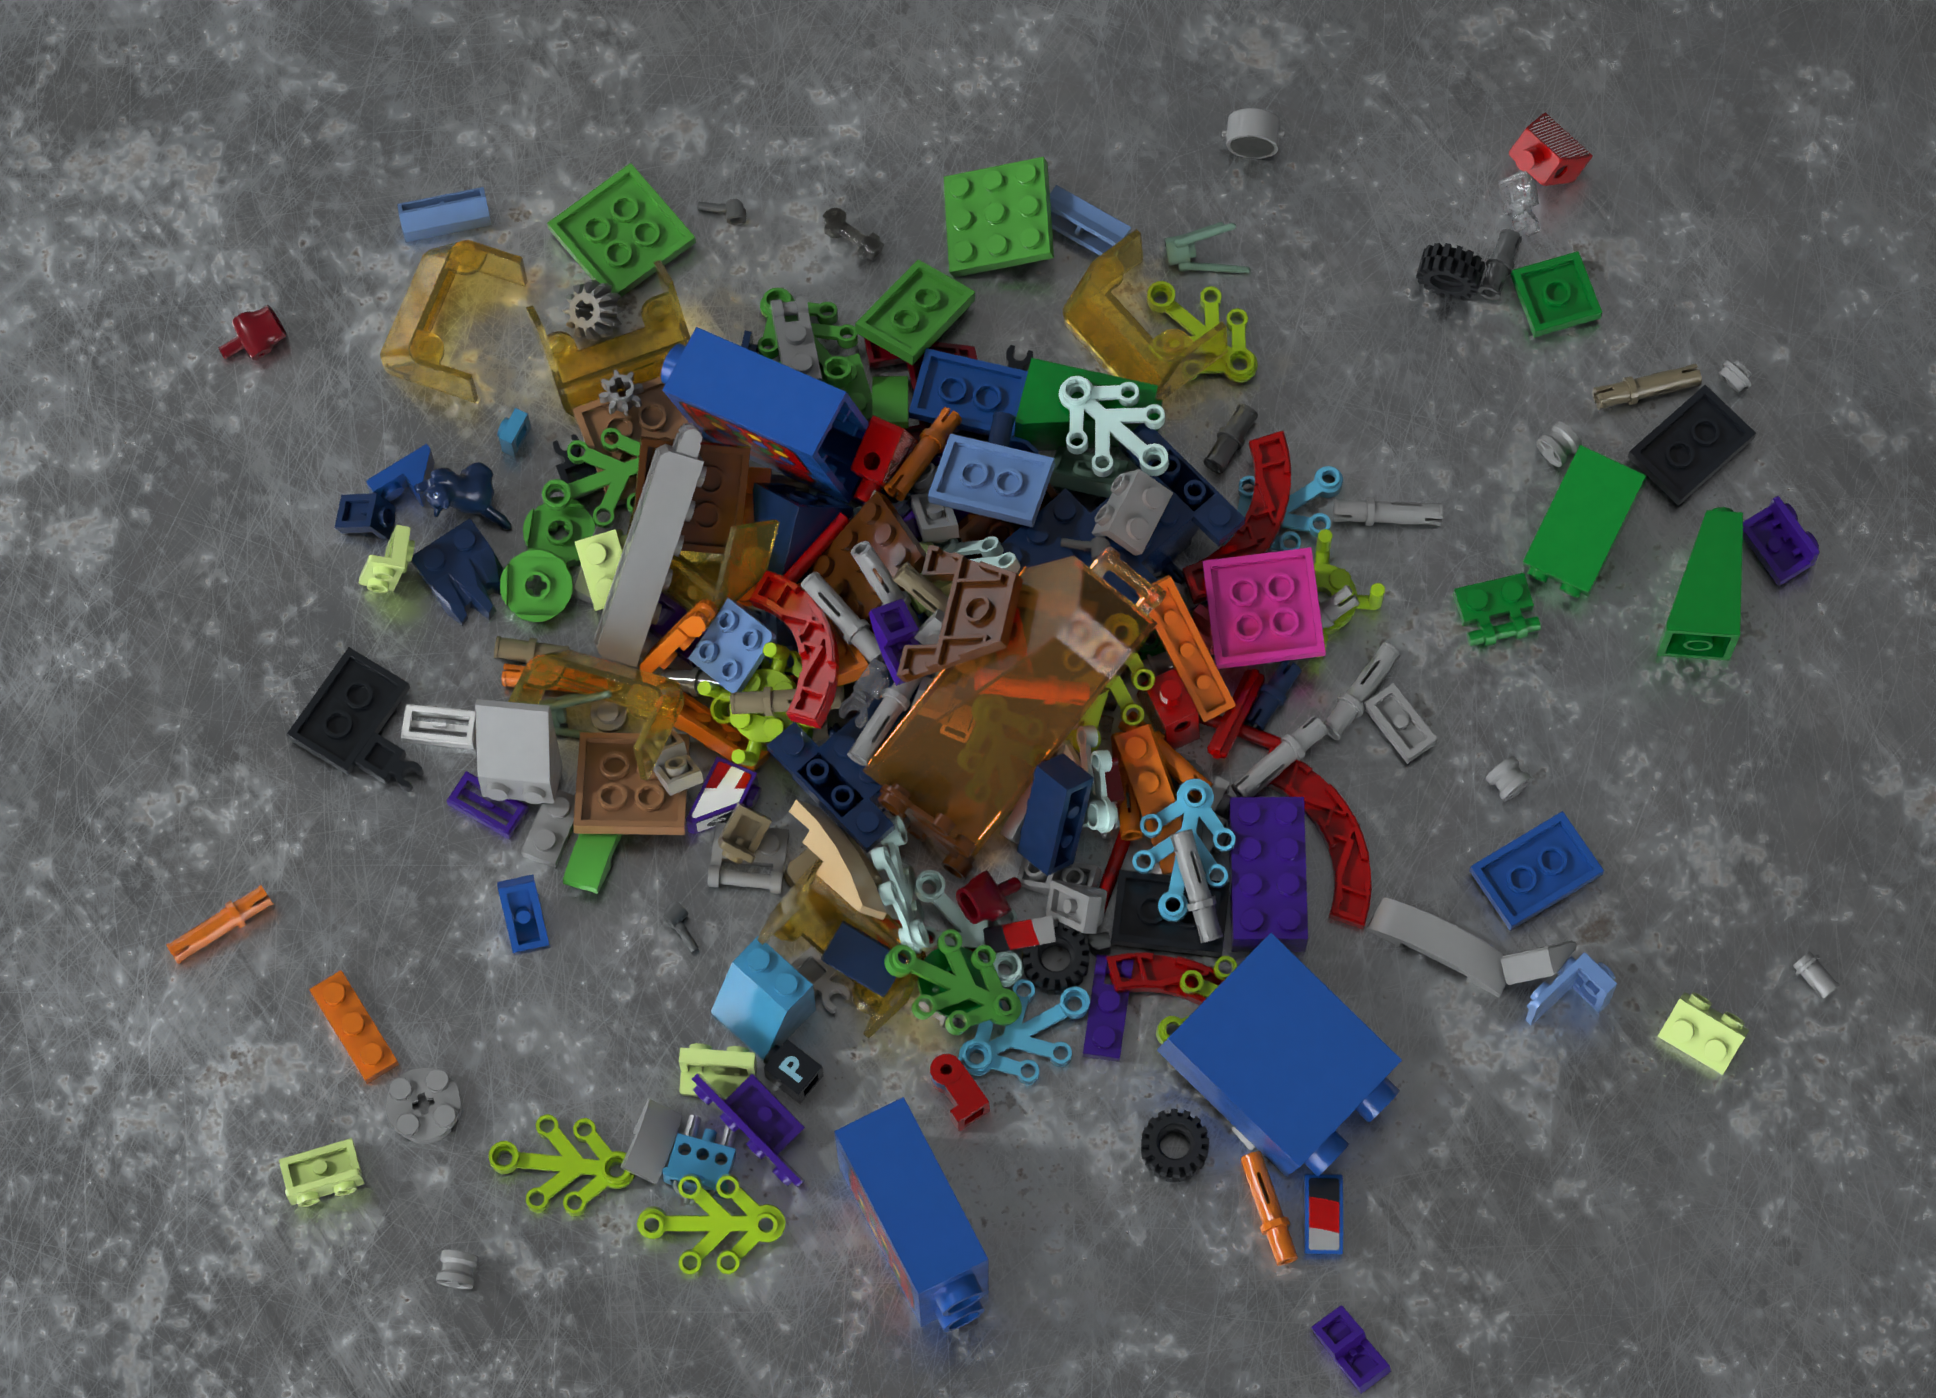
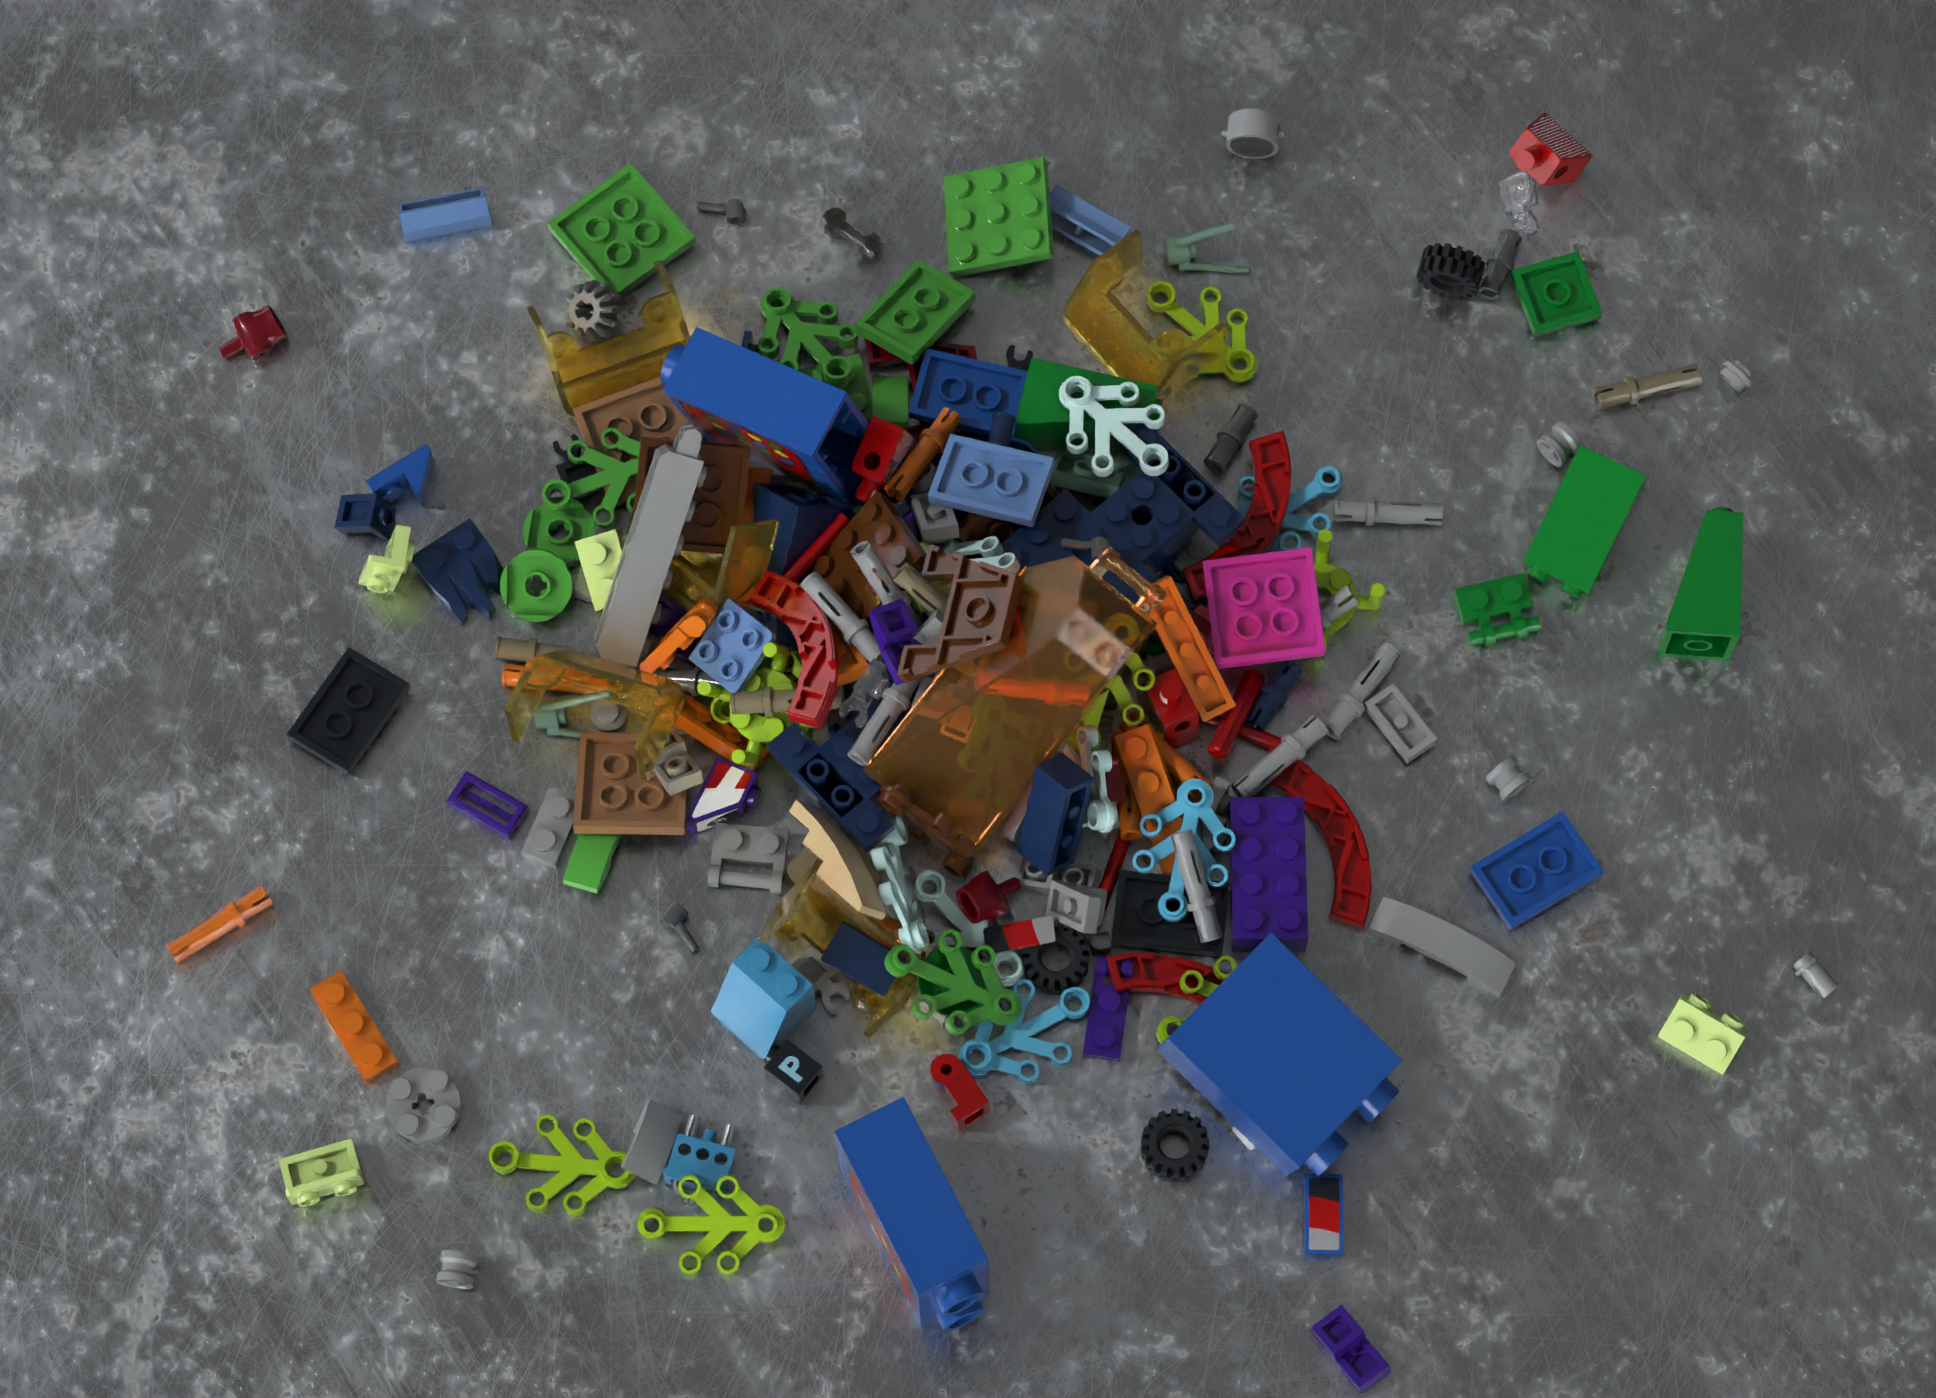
(385, 759): black plate -> none
(410, 347): clear yellow windscreen -> none
(437, 739): white tile -> none
(467, 492): dark blue animal -> none
(513, 432): dark azure plate -> none
(517, 751): light grey slope -> none
(523, 913): blue slope -> none
(618, 403): light grey gear -> none
(720, 1068): yellowish green bracket -> none
(743, 834): dark tan bracket -> none
(760, 1117): dark purple bracket -> none
(795, 338): light grey plate -> none
(1132, 510): light grey bracket -> none
(1271, 1215): orange pin -> none
(1536, 962): light grey slope -> none
(1590, 980): medium blue bracket -> none
(1691, 444): black plate -> none
(1780, 541): dark purple bracket -> none

